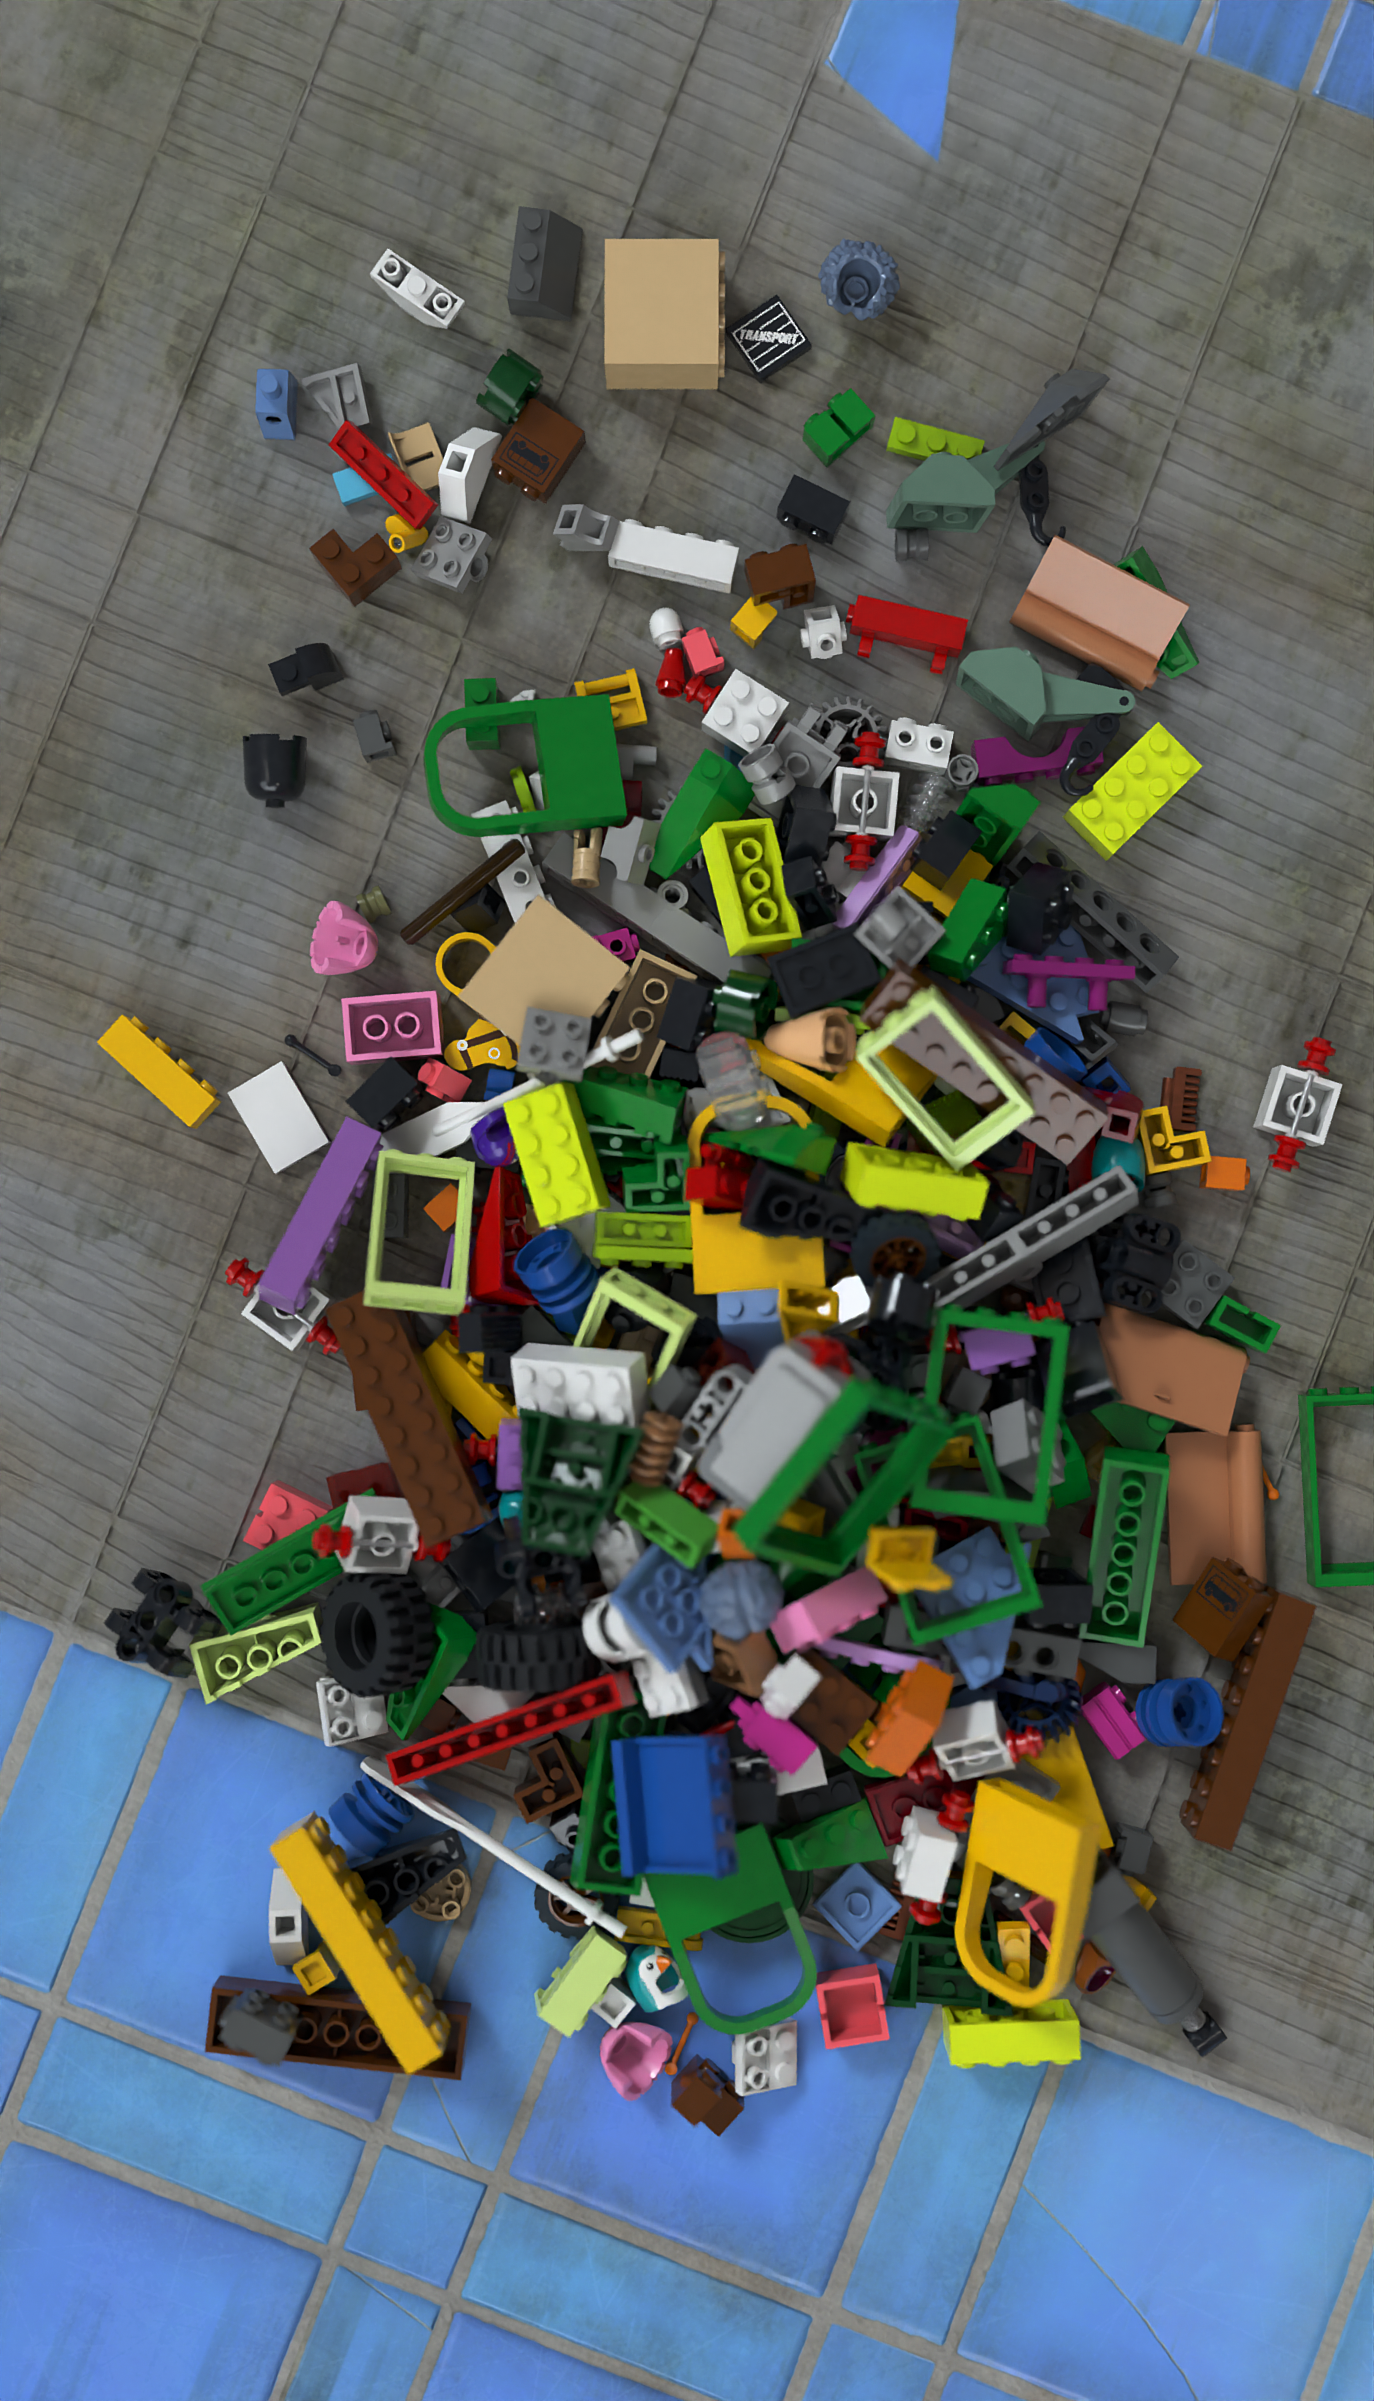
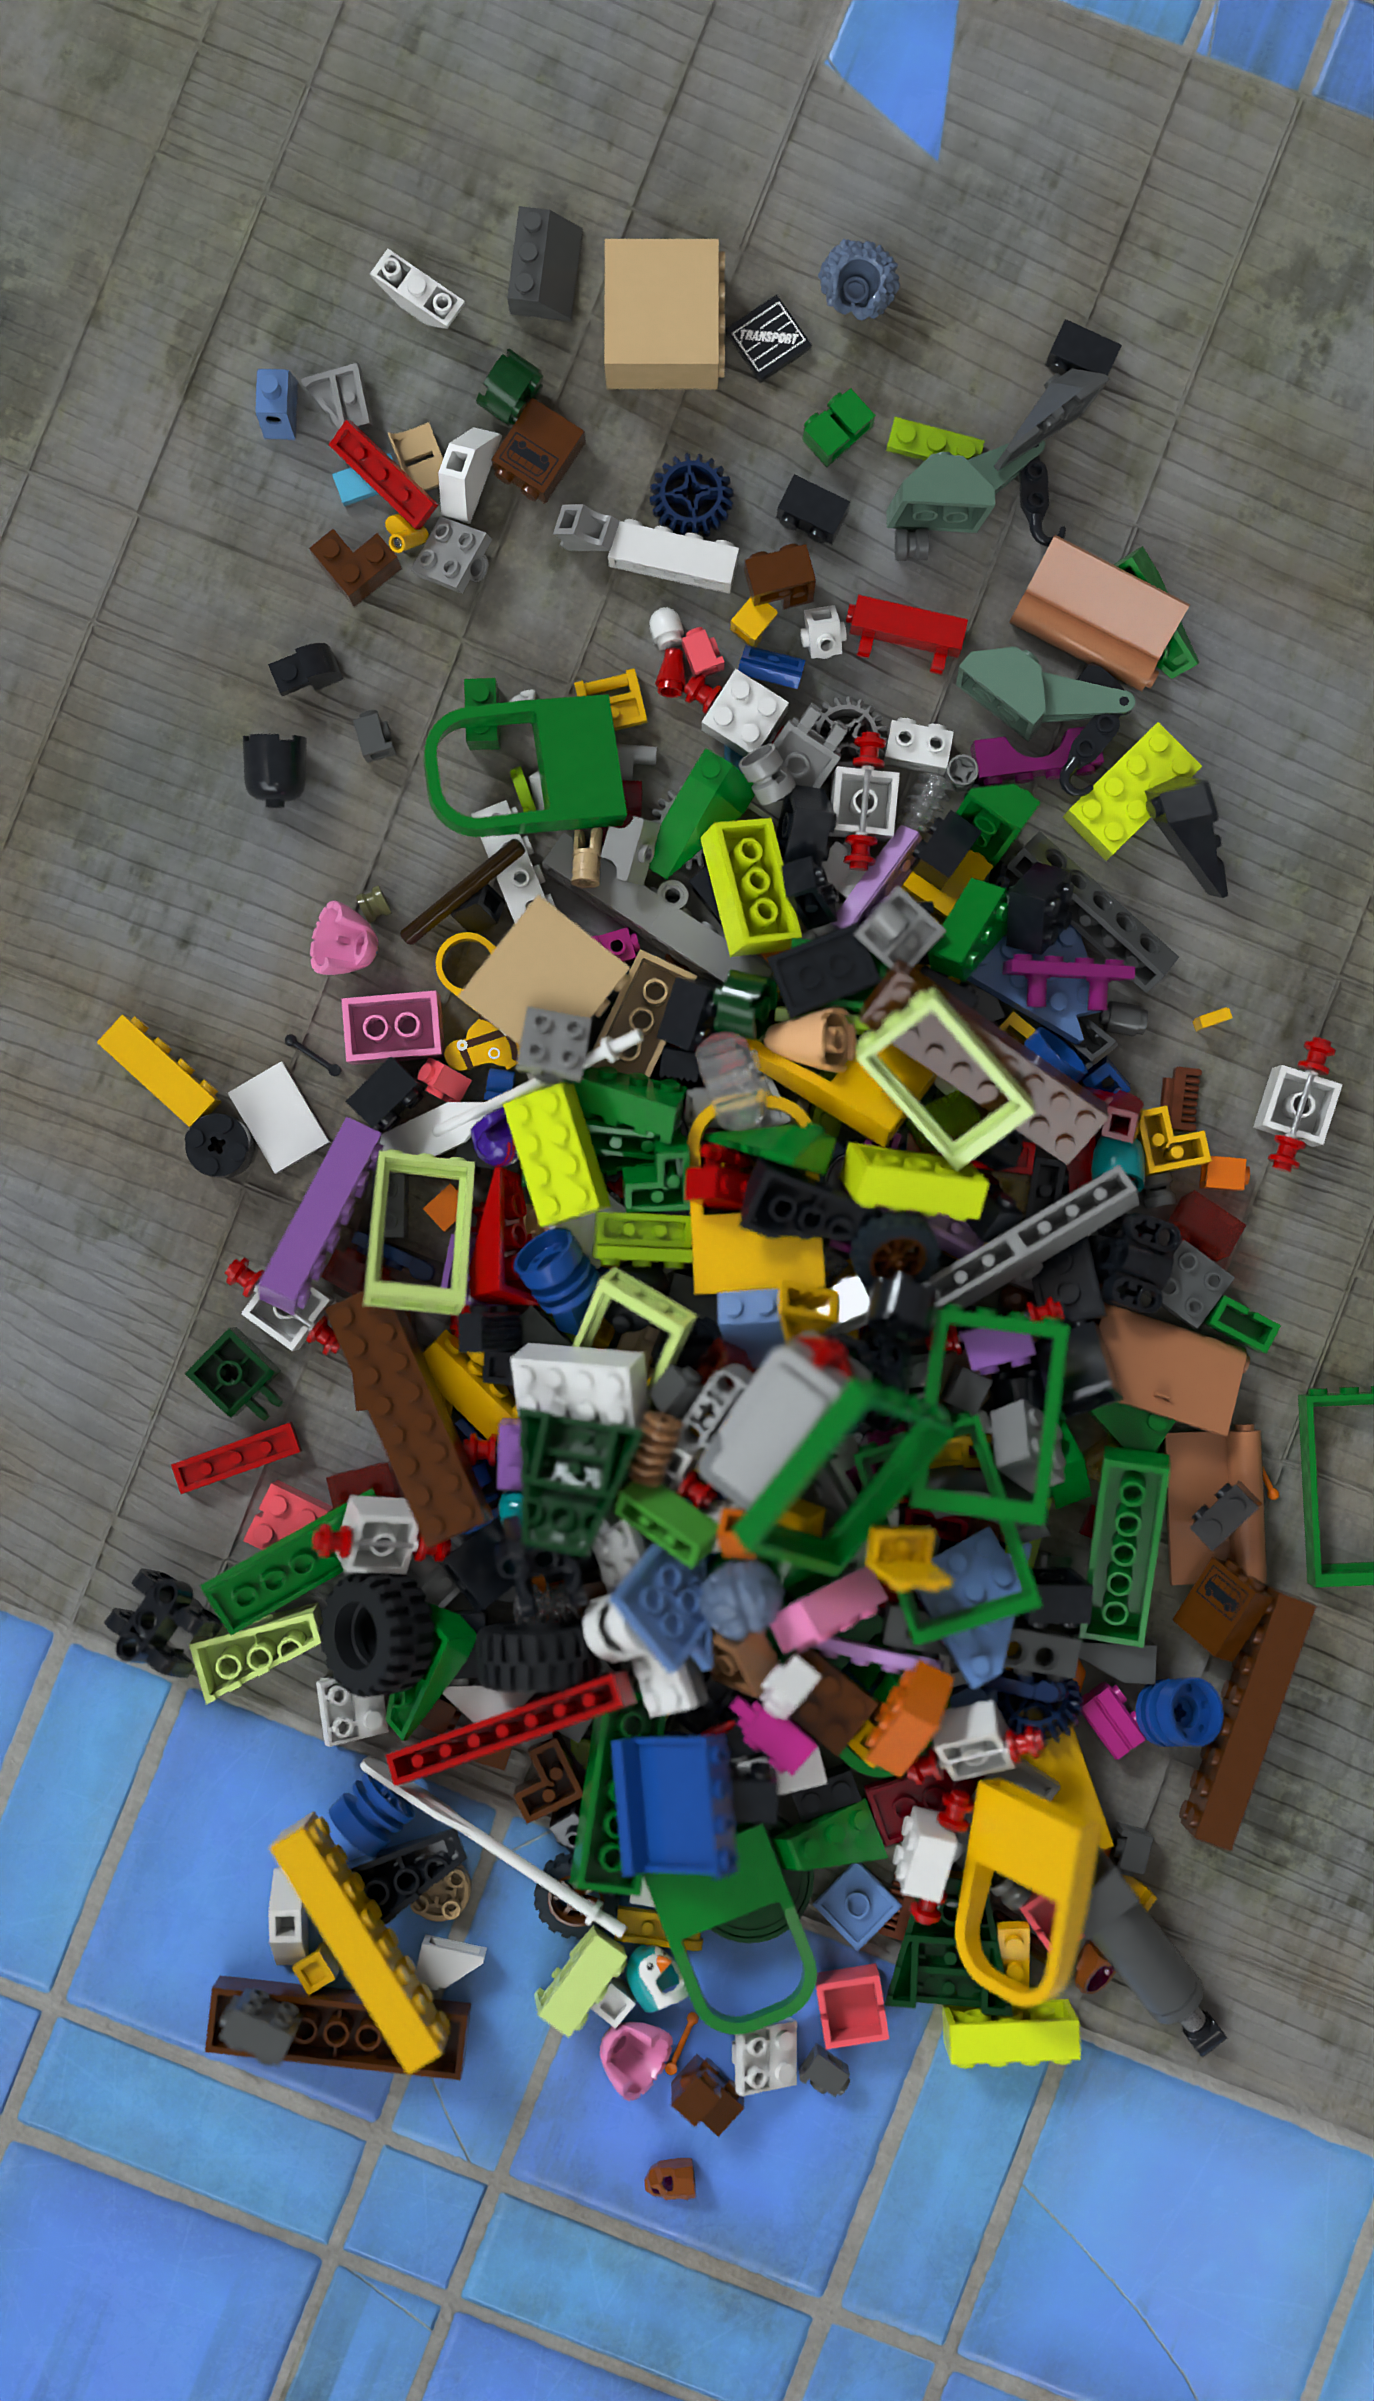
(202, 1141): none -> black brick
(236, 1457): none -> red plate
(255, 1372): none -> dark green hinge
(349, 1271): none -> clear red brick
(397, 1258): none -> dark blue hinge
(446, 1961): none -> white slope
(671, 2179): none -> dark orange rock
(703, 495): none -> dark blue gear
(771, 666): none -> blue plate
(825, 2072): none -> dark grey brick
(1081, 350): none -> black brick
(1186, 816): none -> black wedge
(1206, 1226): none -> clear red brick
(1212, 1018): none -> yellow tile
(1230, 1511): none -> black brick

